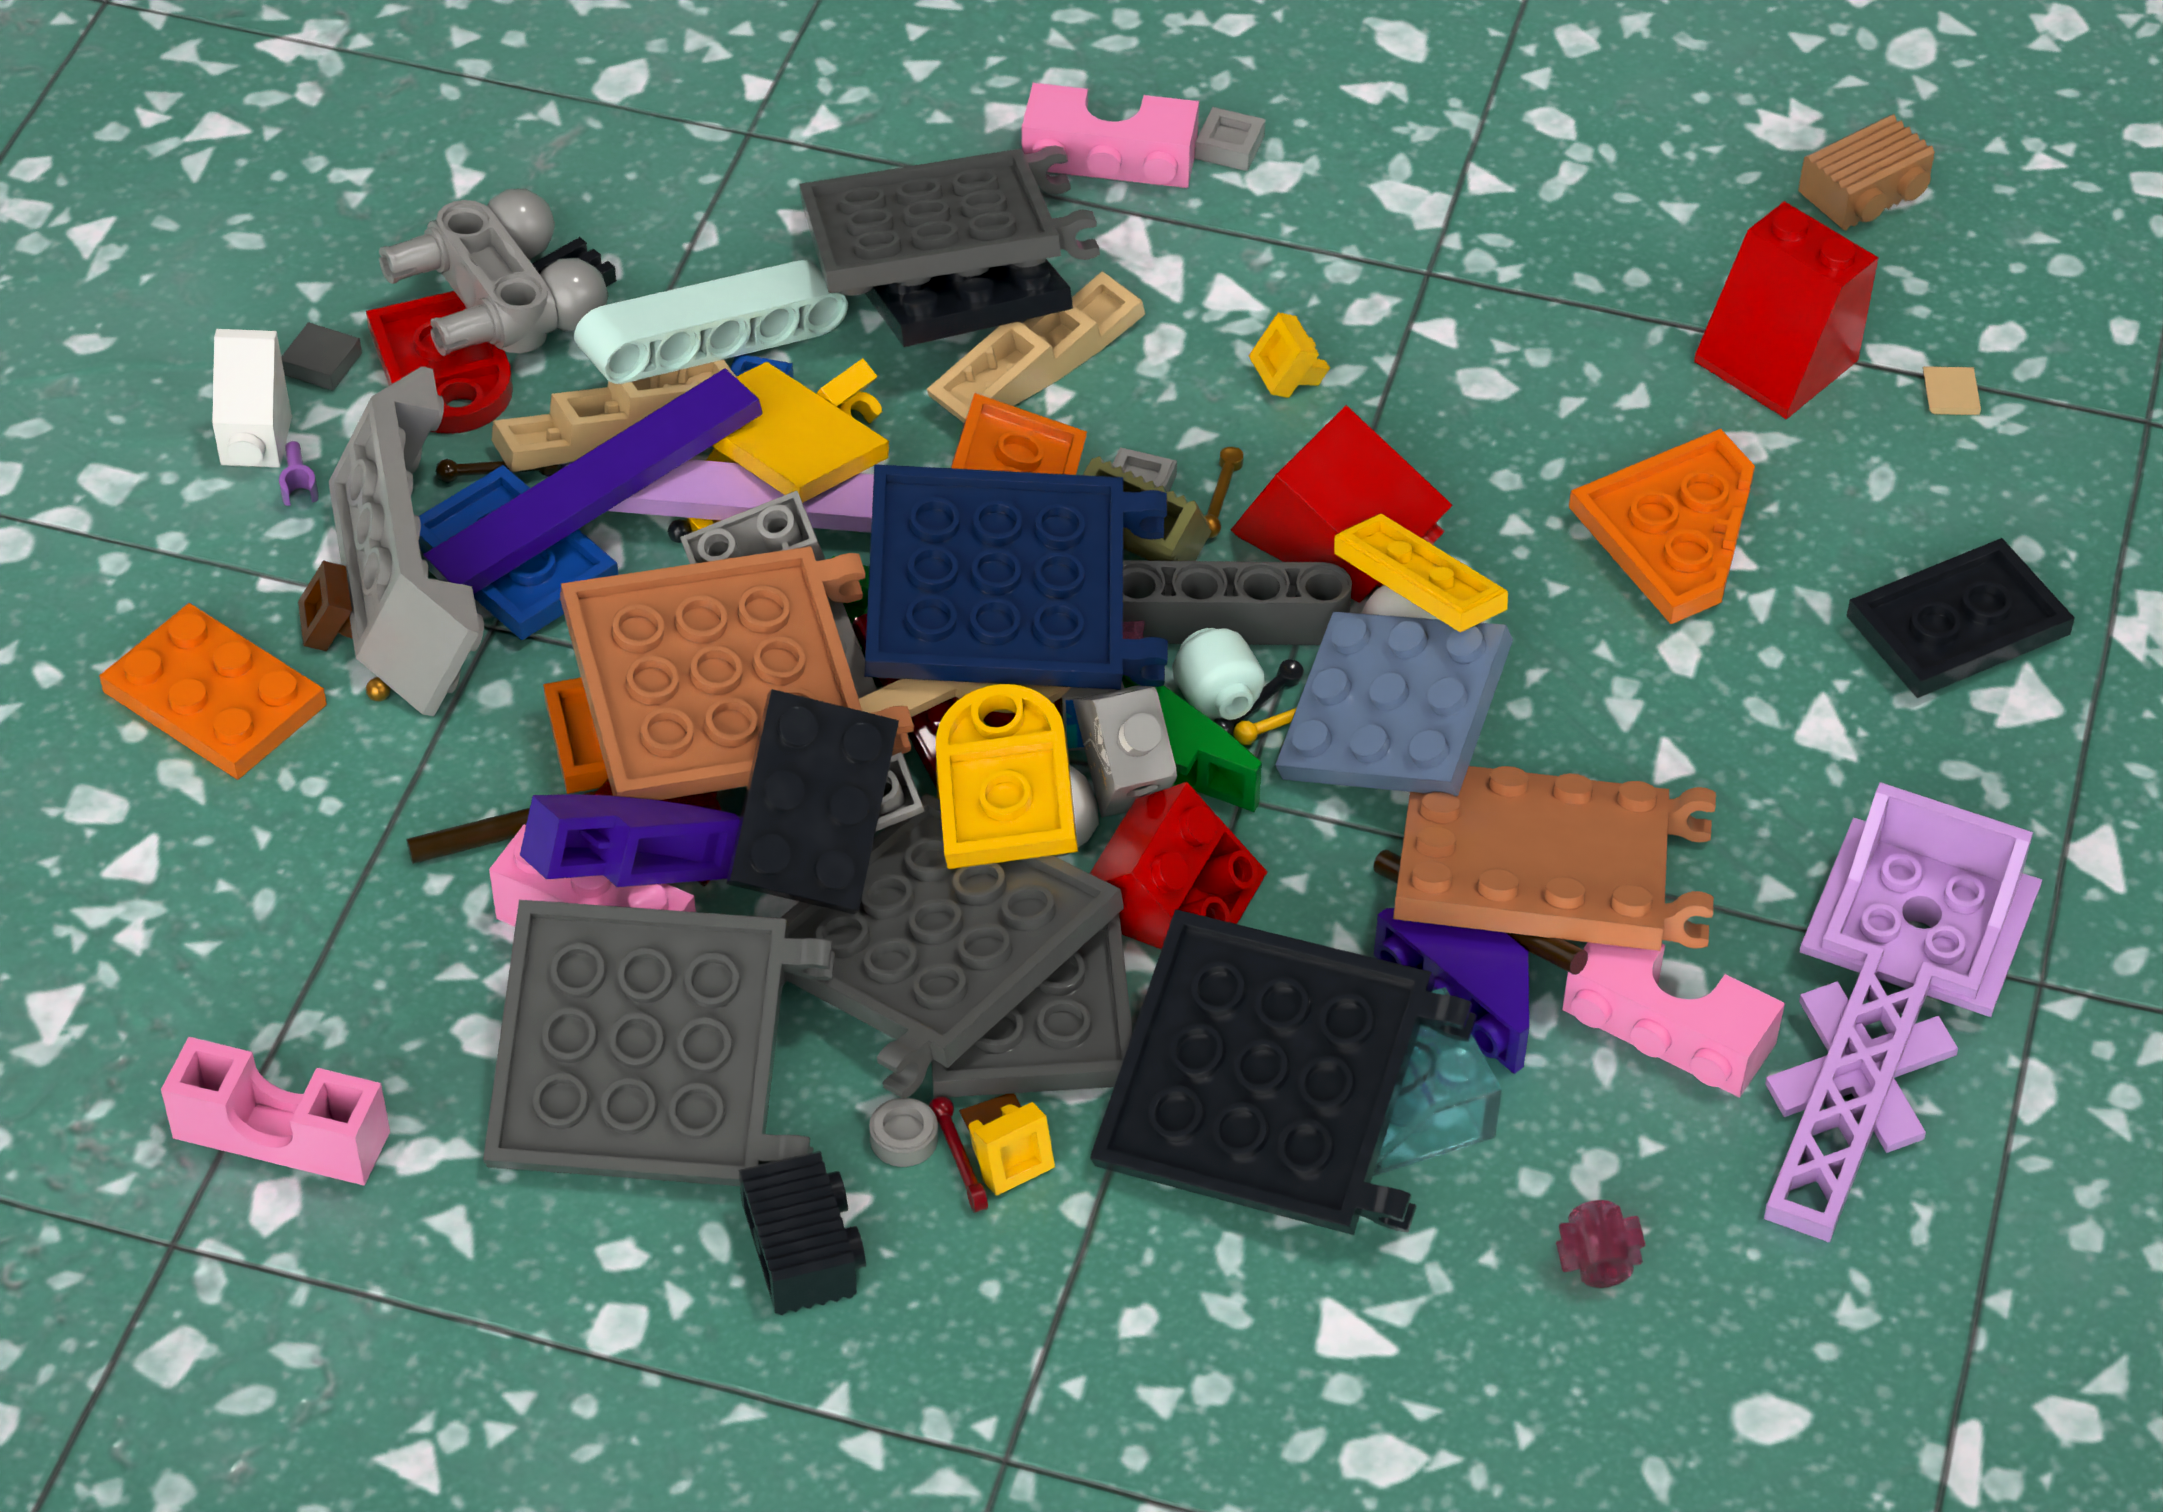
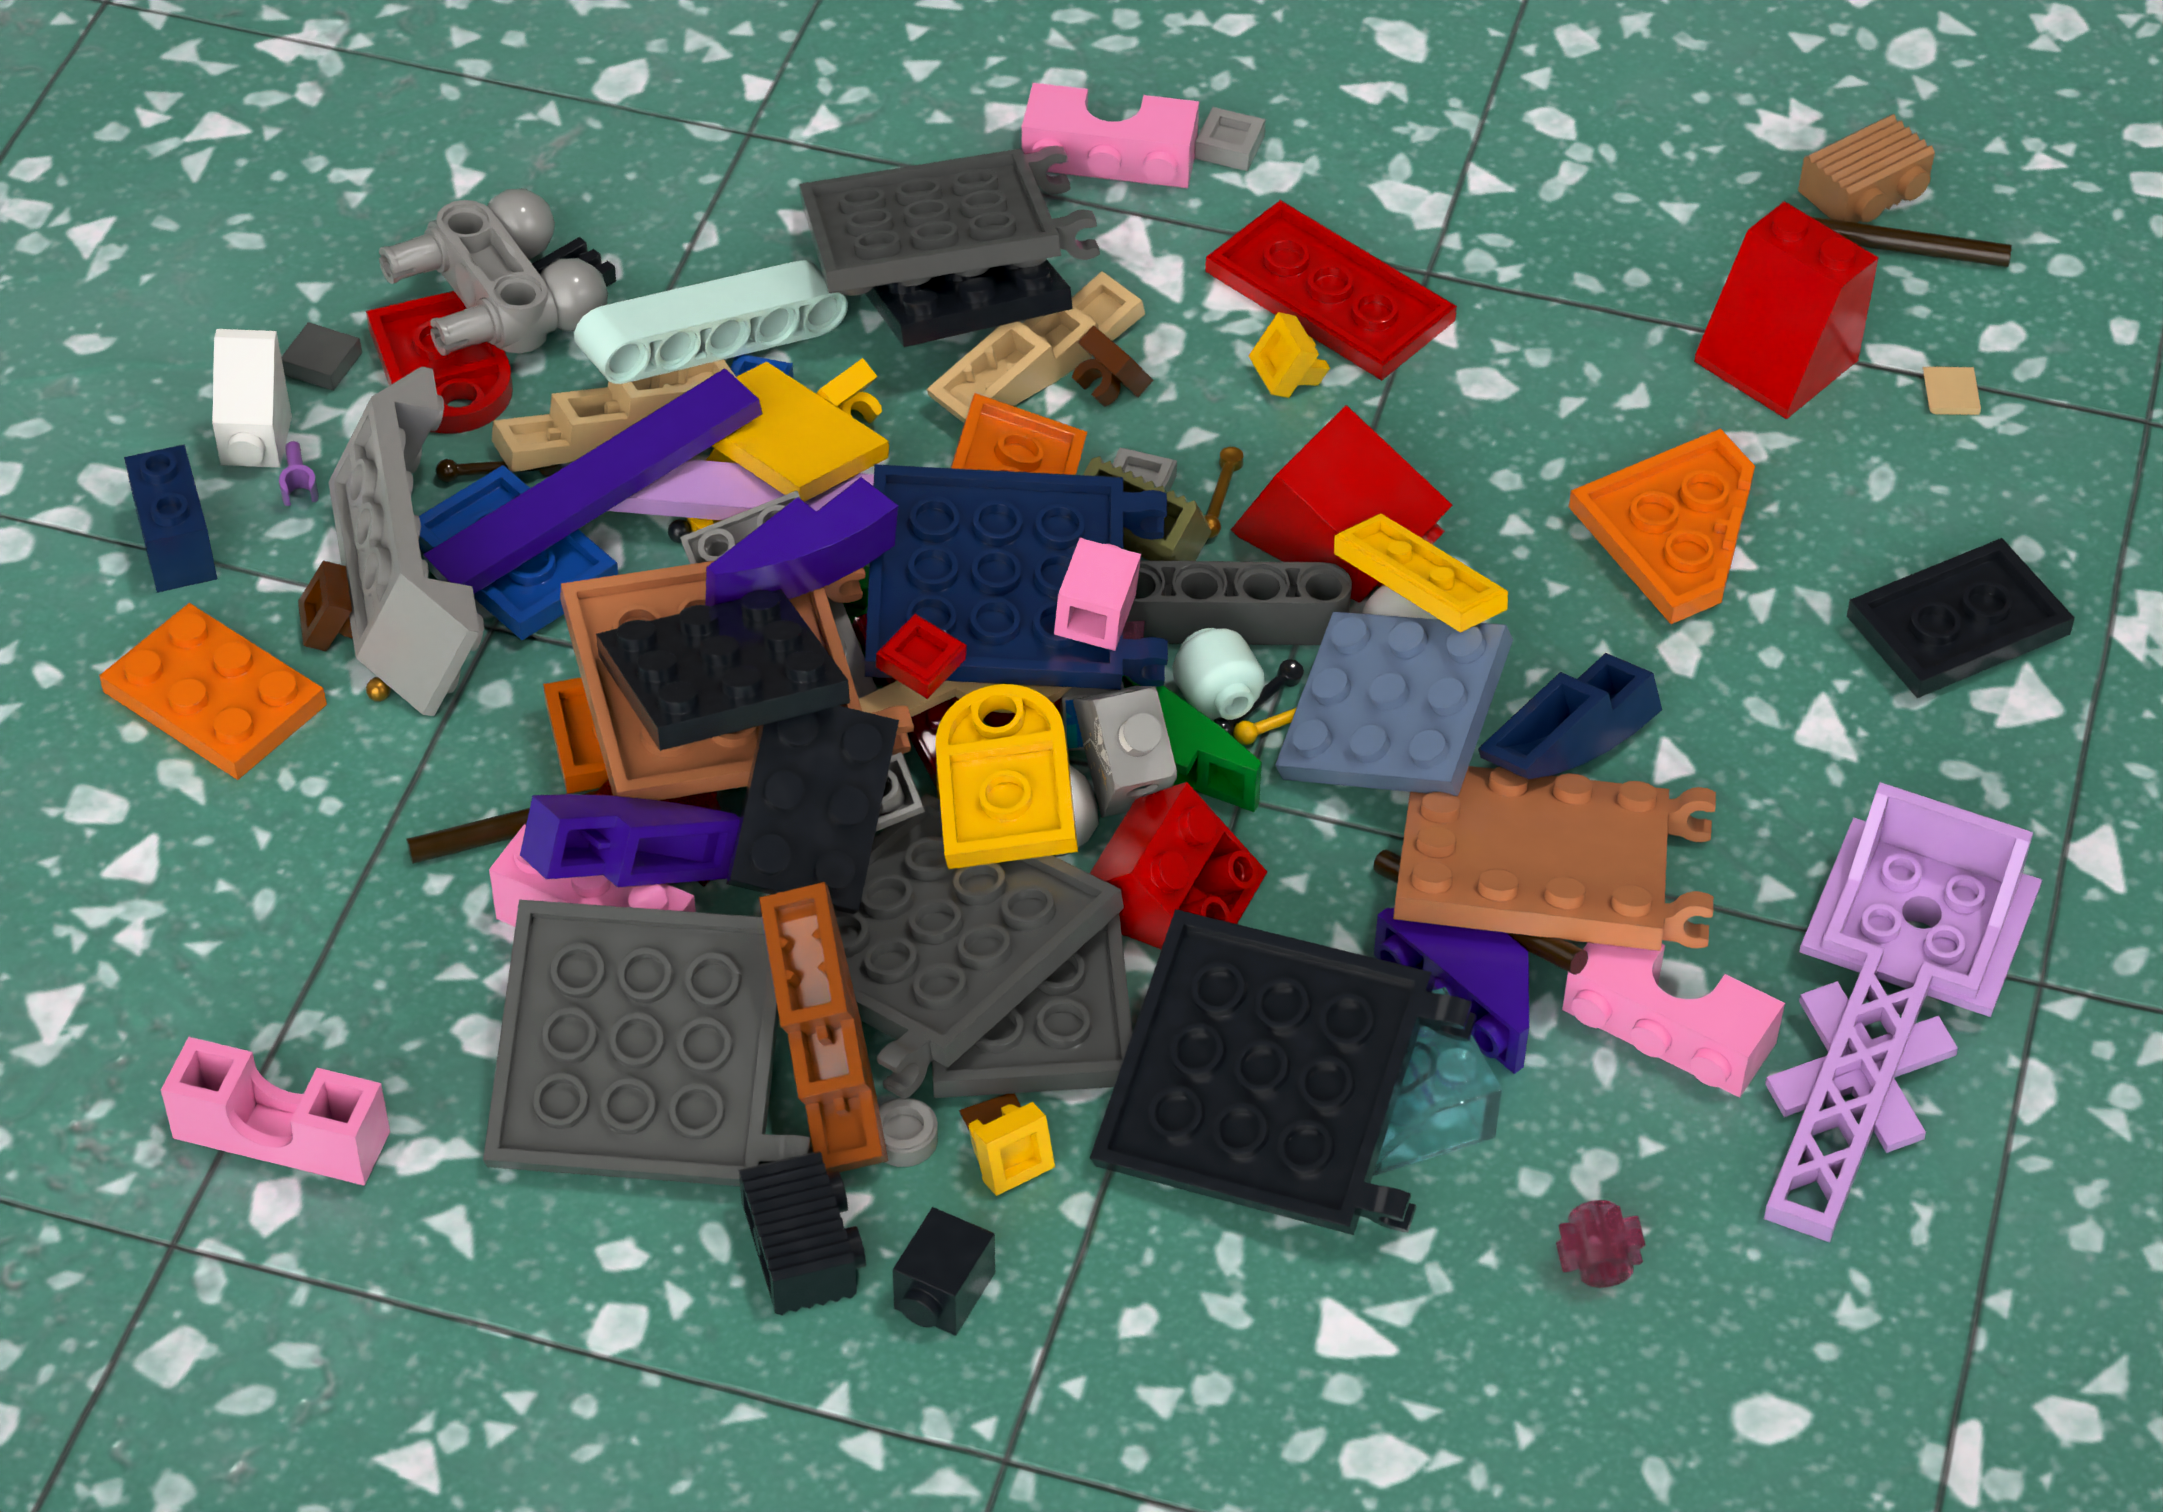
(170, 518): none -> dark blue brick
(721, 668): none -> black plate
(807, 547): none -> dark purple slope
(823, 1027): none -> dark orange slope
(921, 656): none -> red tile
(943, 1271): none -> black brick
(944, 1111): dark red hinge -> none
(1097, 594): none -> bright pink brick
(1112, 365): none -> reddish brown tile
(1332, 288): none -> red tile
(1575, 719): none -> dark blue slope
(1922, 243): none -> dark brown bar

